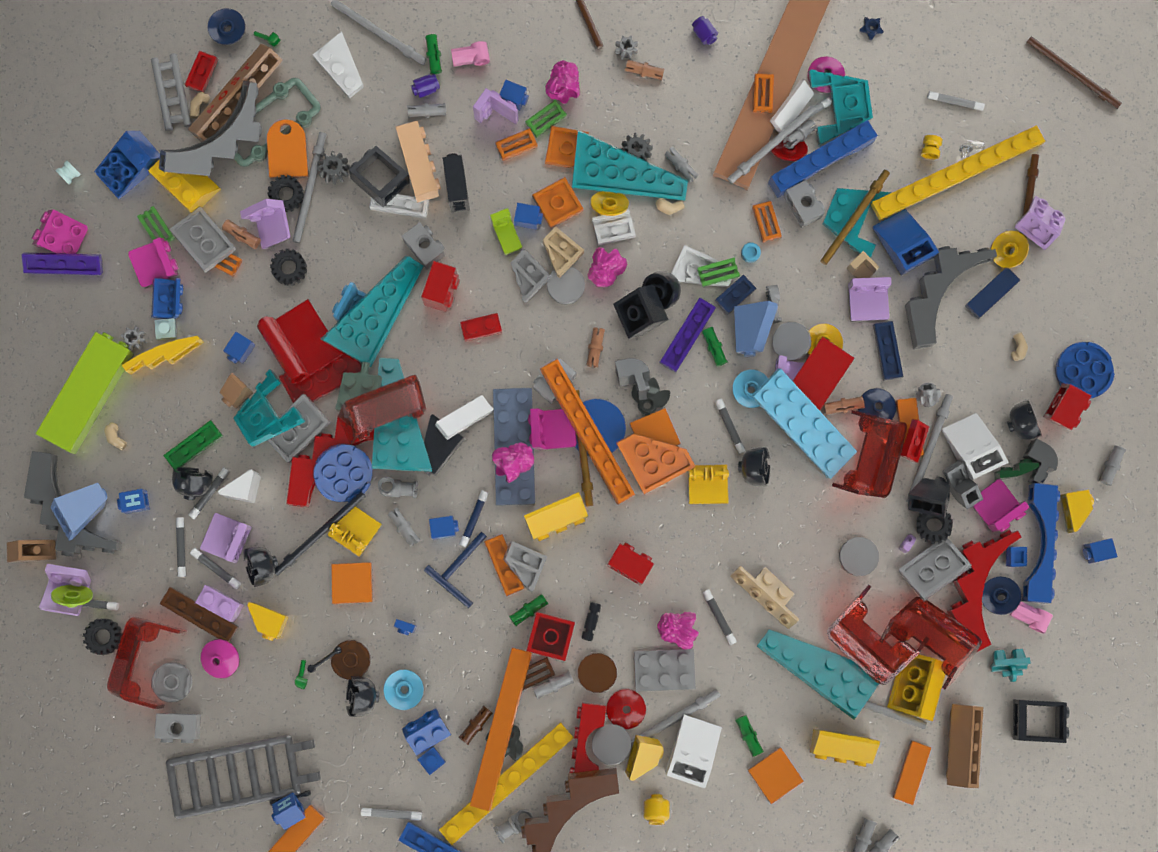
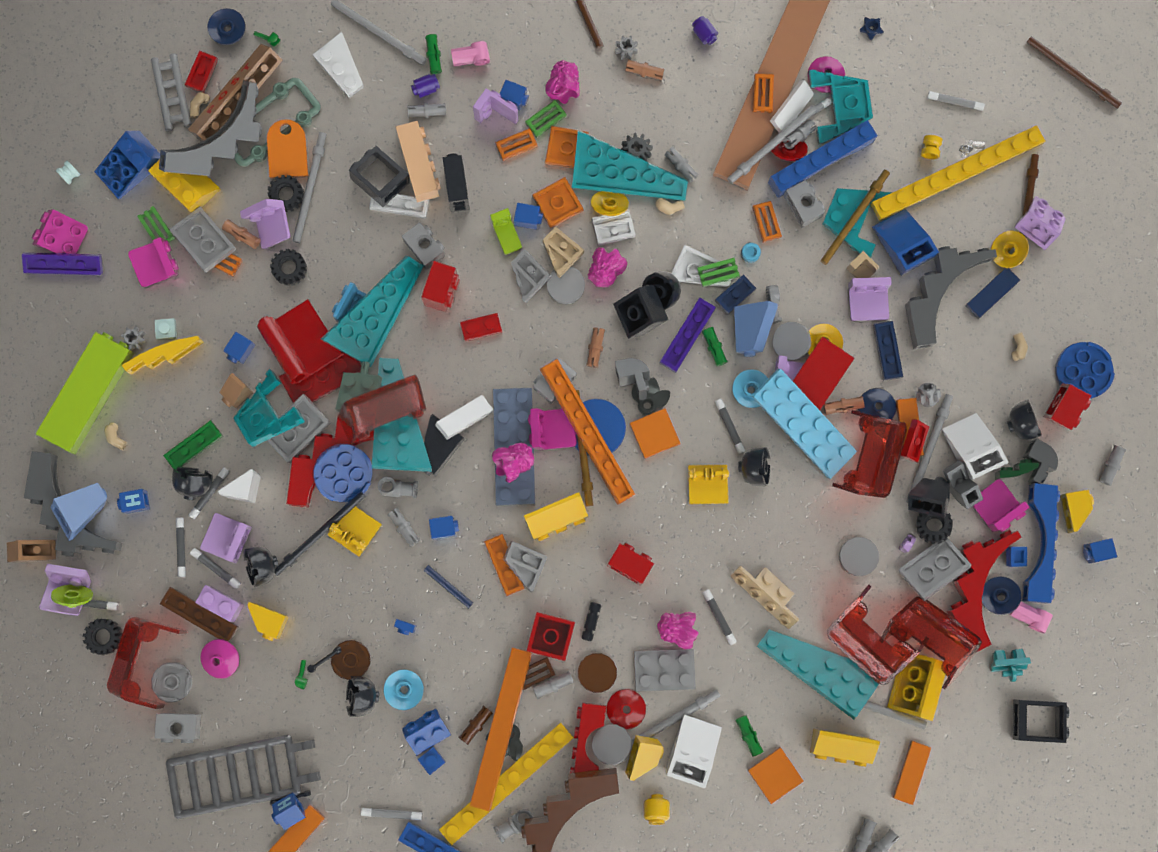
(166, 298): blue bracket -> none
(330, 174): dark grey gear -> none
(352, 583): orange tile -> none
(464, 555): dark blue bar -> none
(473, 519): dark blue bar -> none
(528, 610): green pin -> none
(654, 461): orange plate -> none
(965, 746): medium nougat brick -> none

